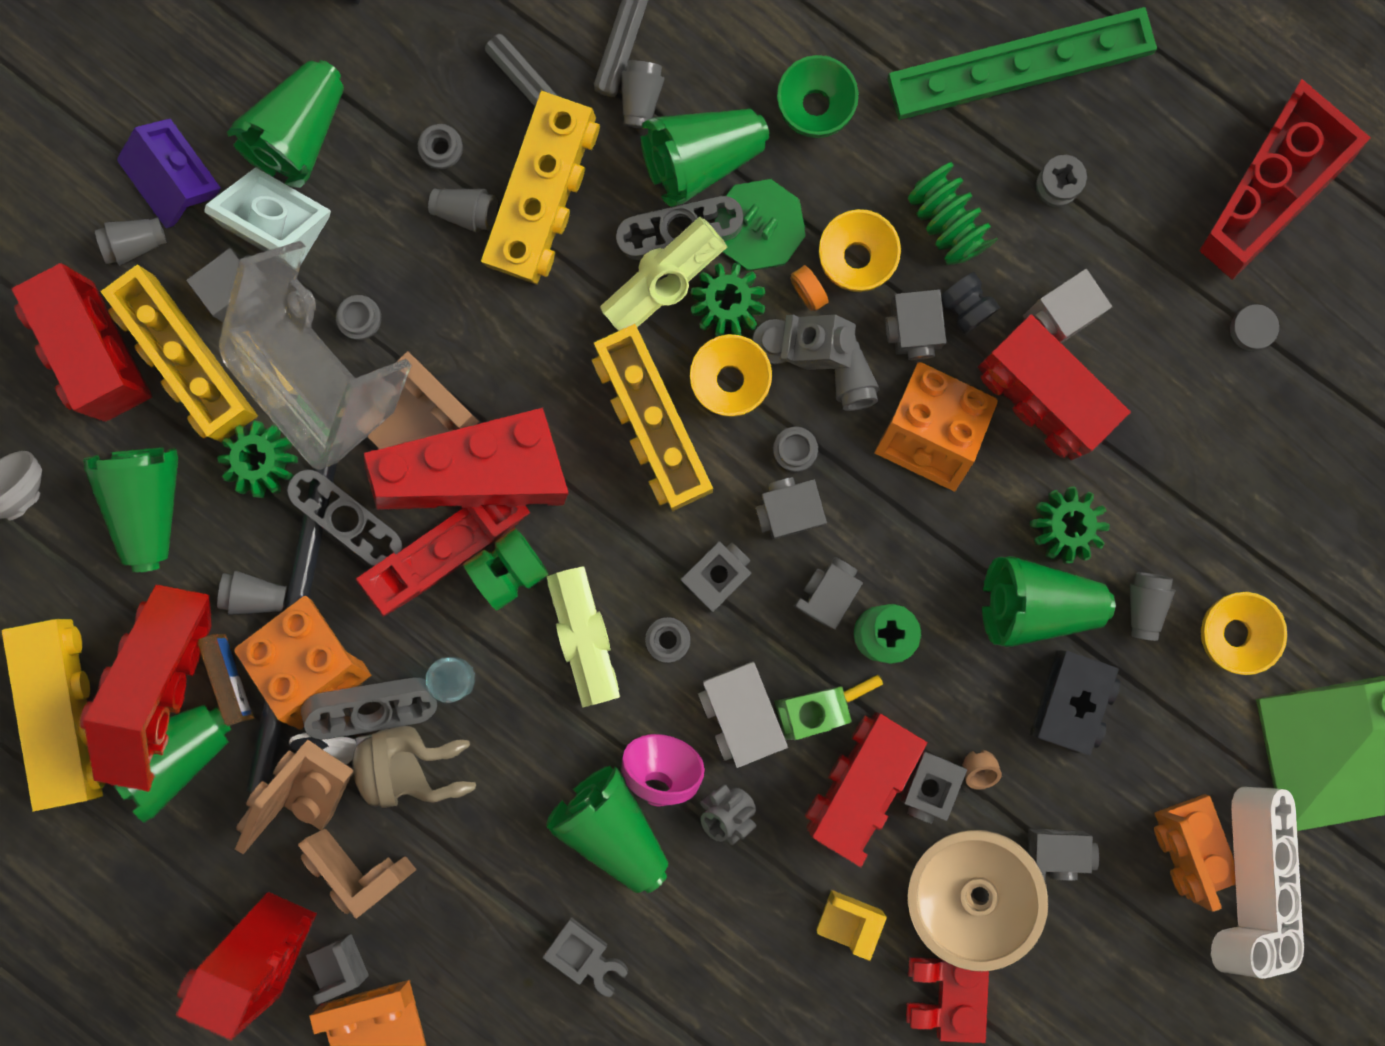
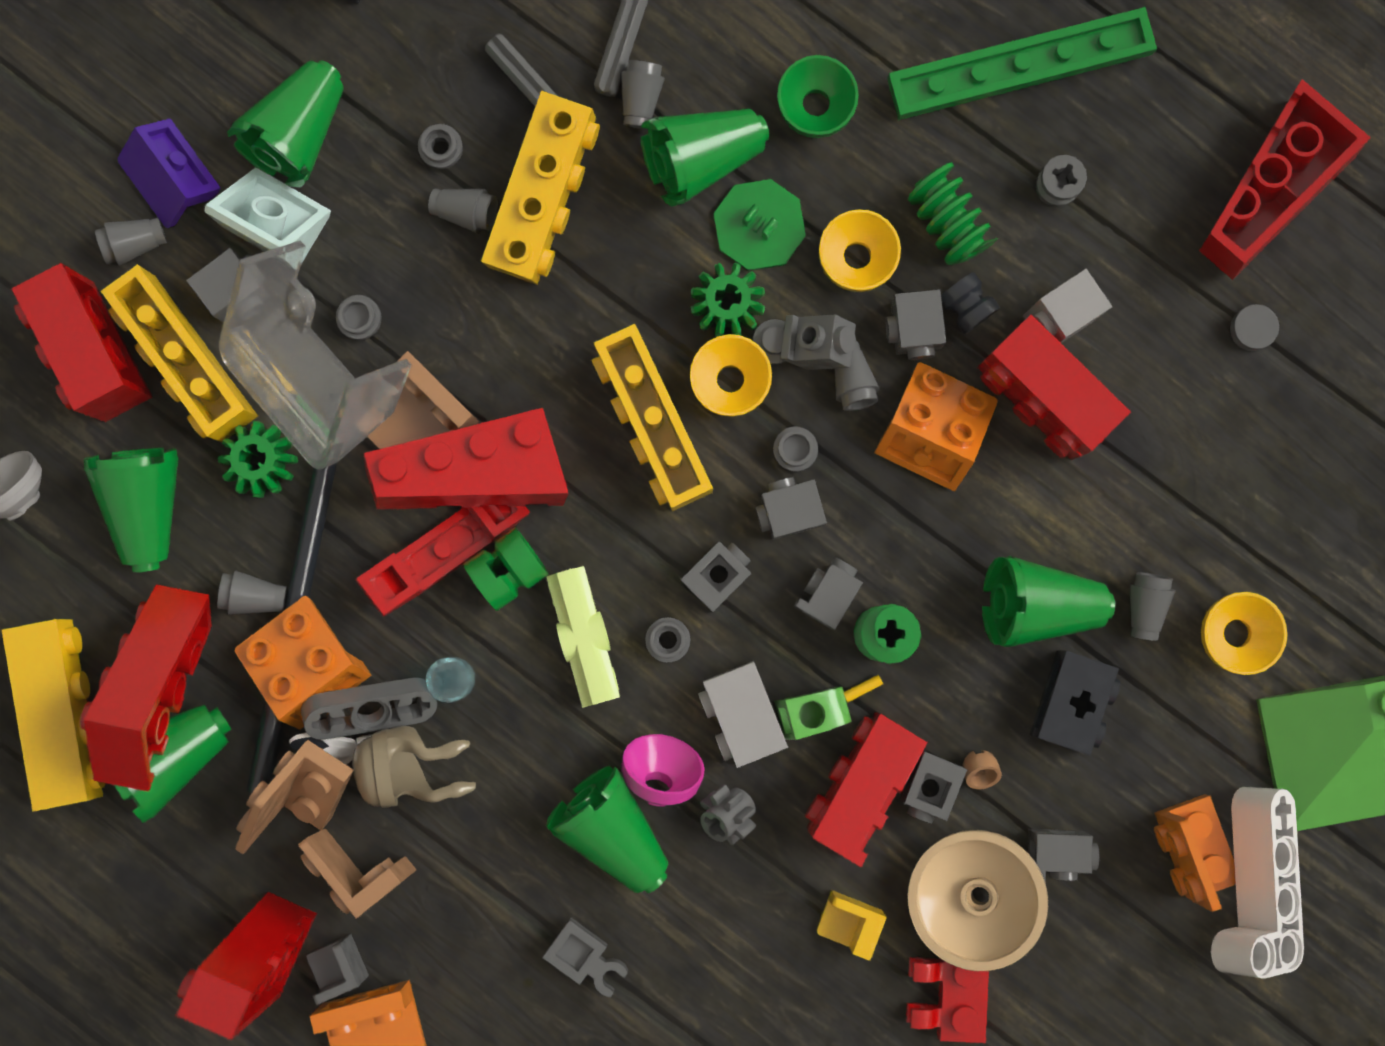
(225, 679): clear orange tile -> none
(324, 489): dark grey beam -> none
(645, 223): dark grey beam -> none
(680, 259): yellowish green piece -> none
(809, 288): orange tile -> none
(1084, 522): green gear -> none

